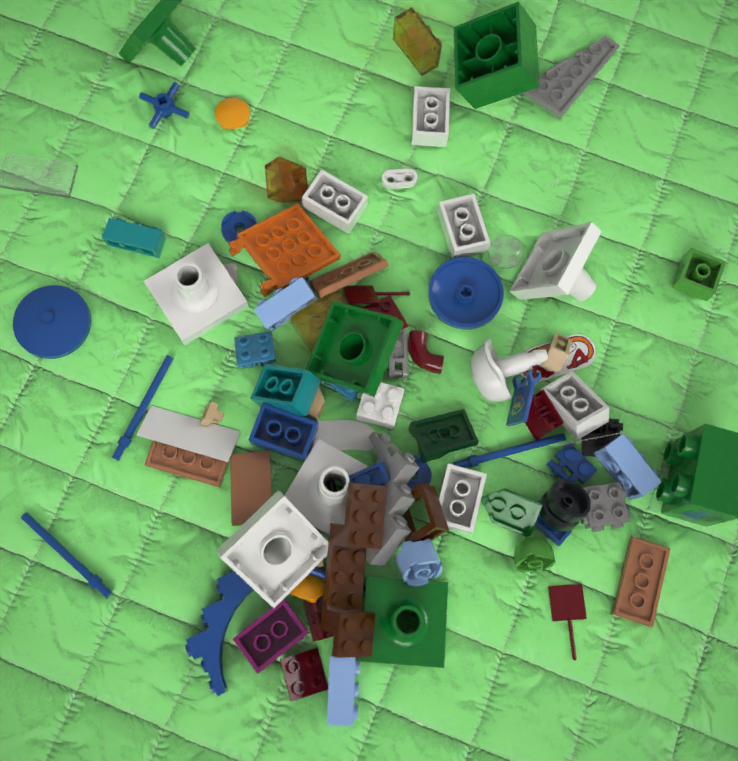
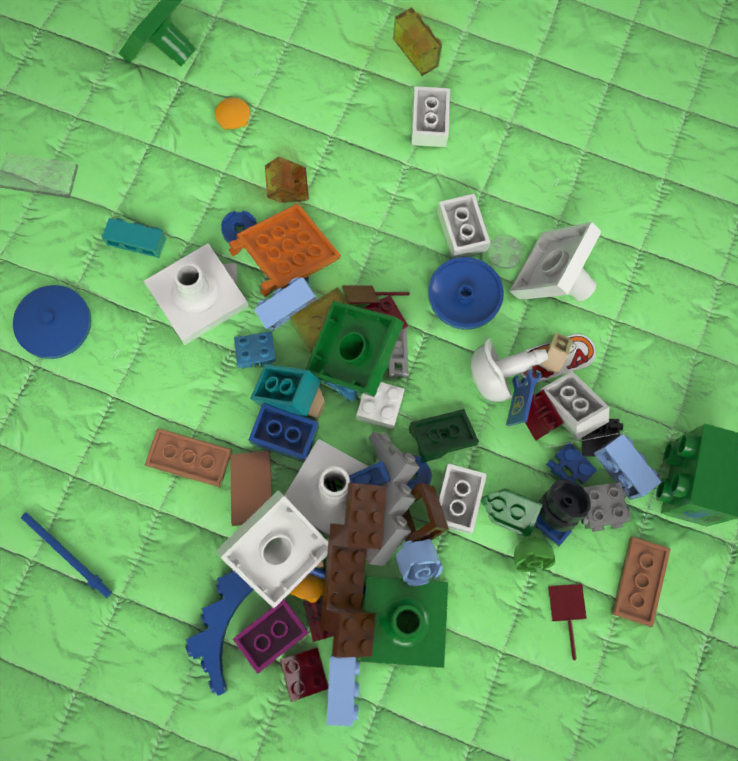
(124, 441): blue bar -> none
(164, 105): blue bar -> none
(188, 434): white sticker -> none
(211, 414): tan tile -> none
(335, 201): white brick -> none
(345, 435): white sticker -> none
(348, 274): nougat tile -> none
(398, 177): white plate -> none
(420, 355): dark red cylinder -> none
(474, 460): blue bar -> none
(496, 56): green brick -> none
(568, 79): light grey wing -> none
(699, 274): bright green brick -> none

